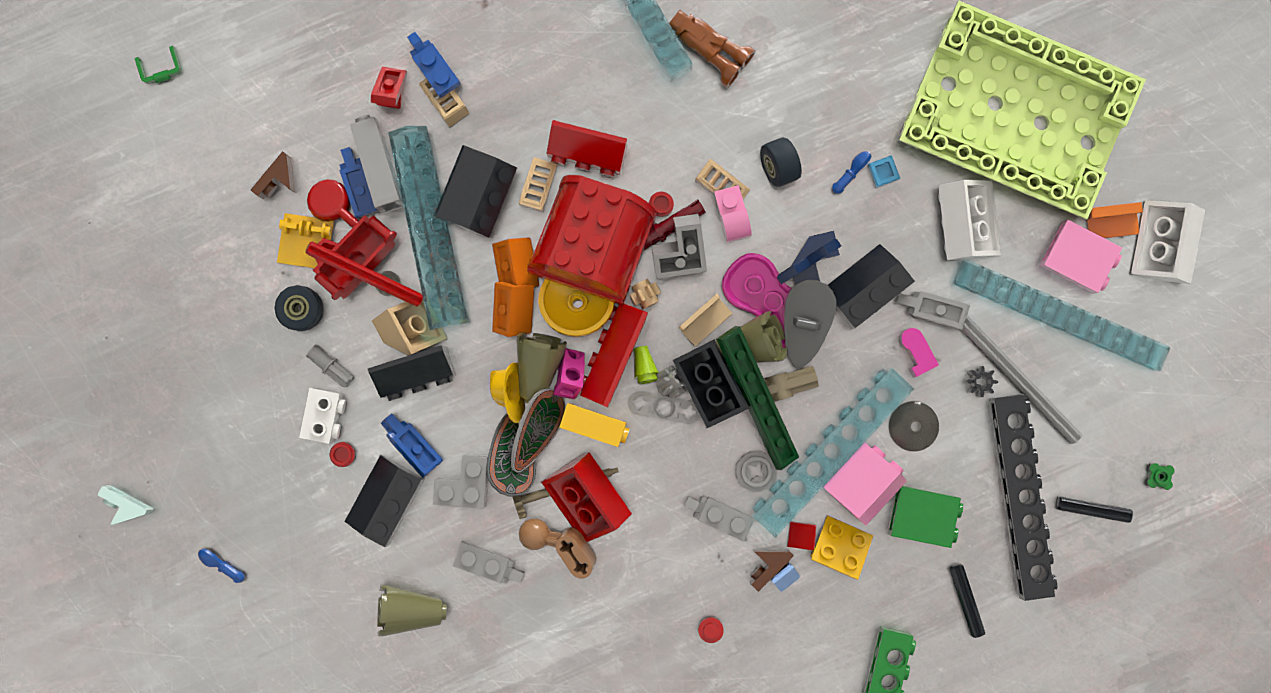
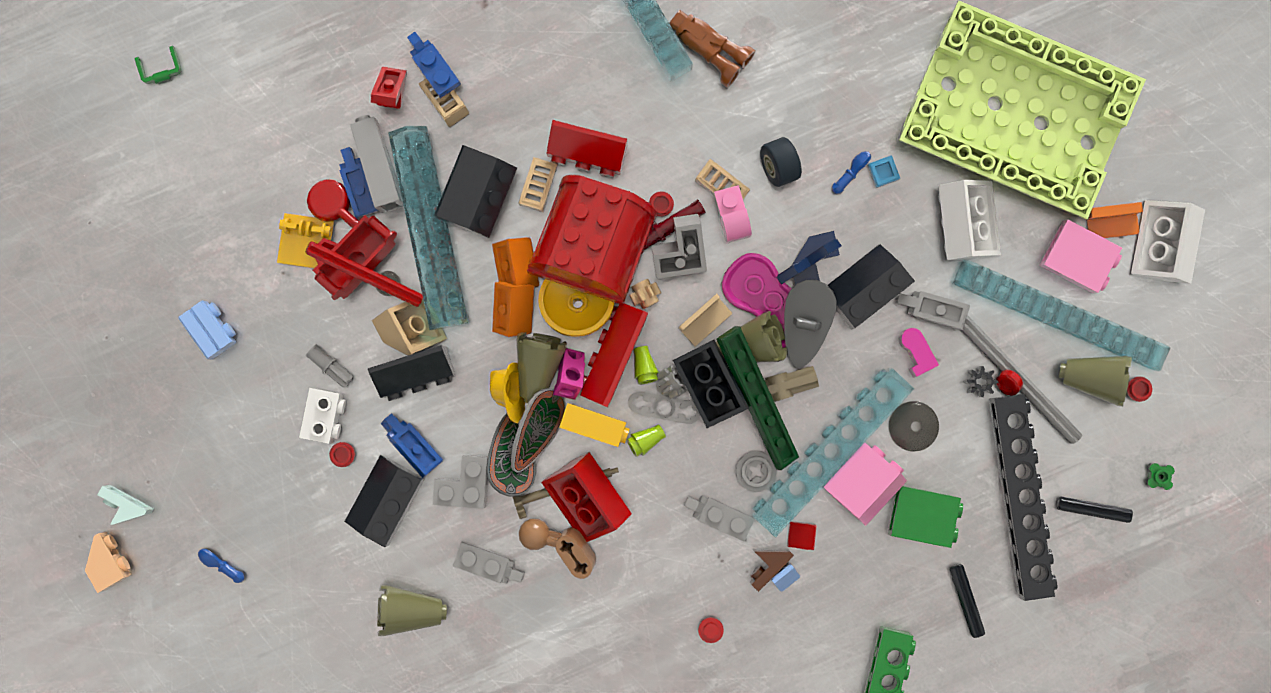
(105, 564): none -> light nougat slope
(208, 329): none -> light blue brick
(279, 170): reddish brown slope -> none
(307, 308): black wheel -> none
(645, 440): none -> lime cone
(842, 547): yellow hinge -> none
(1009, 382): none -> red tile
(1099, 376): none -> olive cone
(1139, 389): none -> red plate

